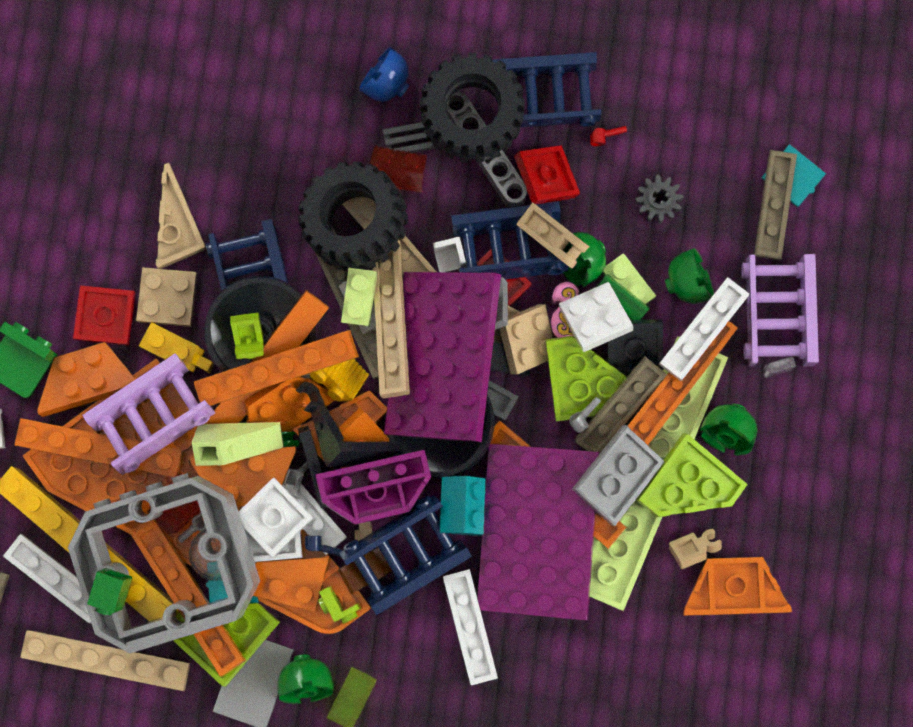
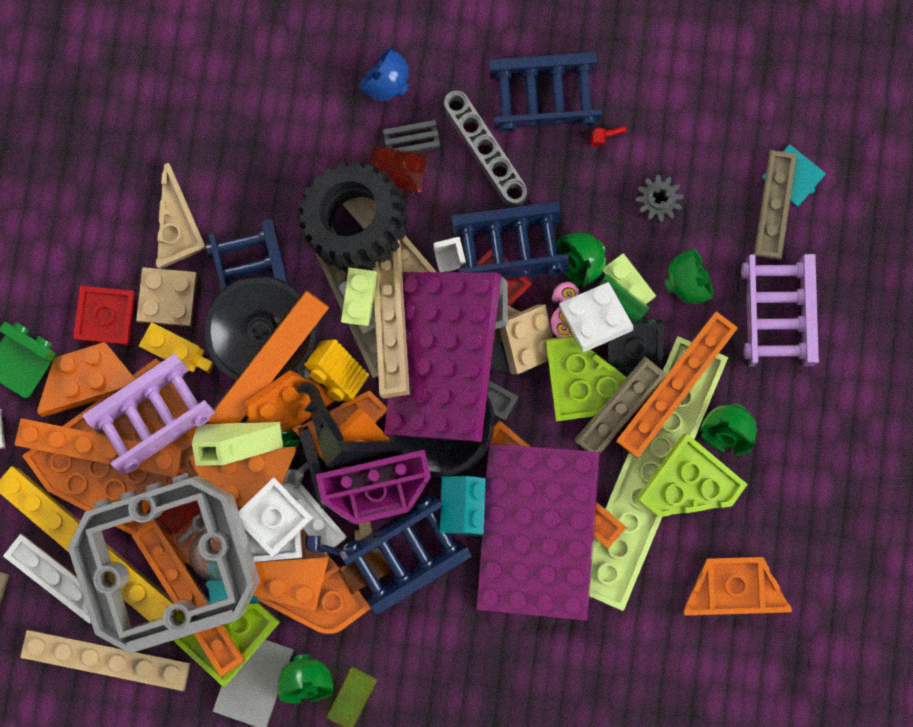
(109, 591): green brick -> none
(247, 336): lime bracket -> none
(277, 368): orange plate -> none
(331, 604): lime bracket -> none
(470, 627): white plate -> none
(480, 74): black tyre -> none
(547, 174): red plate -> none
(551, 234): tan plate -> none
(578, 419): light grey hand -> none
(618, 475): light grey tile -> none
(692, 550): tan plate -> none
(704, 329): white plate -> none
(779, 367): clear tile -> none

